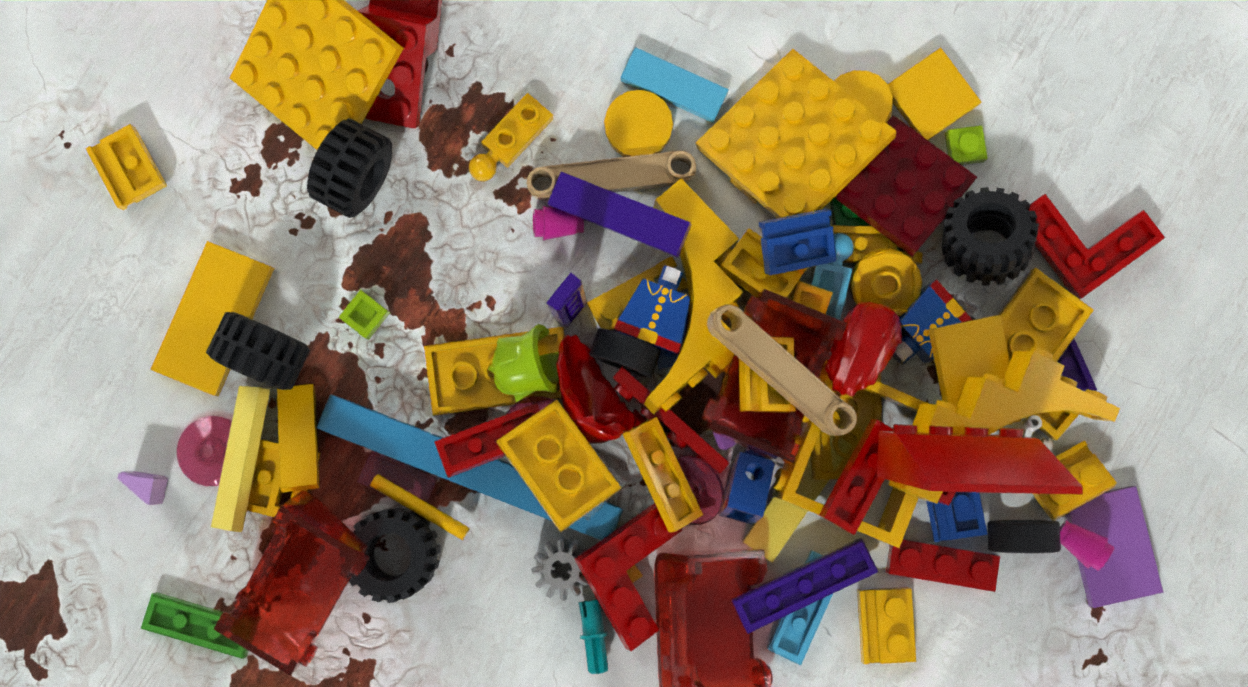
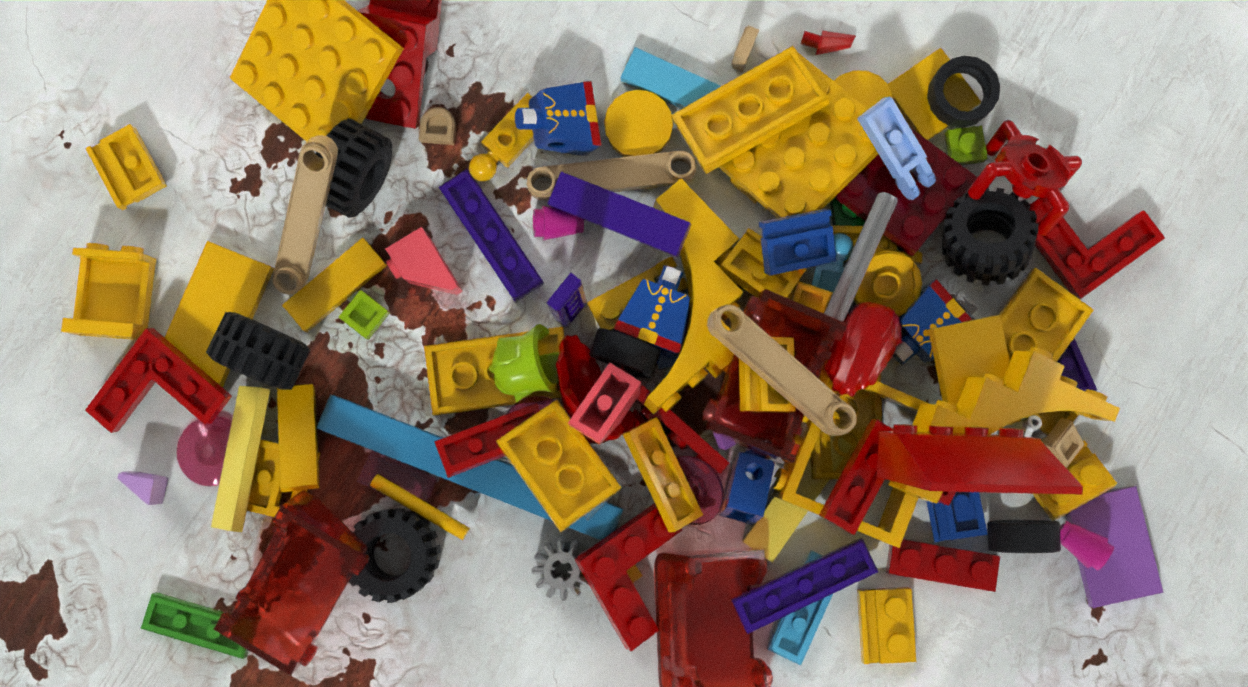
(112, 292): none -> yellow panel
(157, 361): none -> red plate
(304, 214): none -> tan piece
(334, 285): none -> yellow tile
(421, 263): none -> coral slope
(437, 127): none -> tan tile
(491, 235): none -> dark purple tile
(562, 119): none -> blue torso
(594, 636): teal axle -> none
(606, 404): none -> coral slope
(744, 48): none -> tan tile
(750, 109): none -> yellow tile
(827, 41): none -> red bar
(861, 256): none -> light grey axle
(897, 146): none -> light blue hinge
(985, 77): none -> black tyre
(1030, 170): none -> red plate
(1064, 441): none -> tan tile

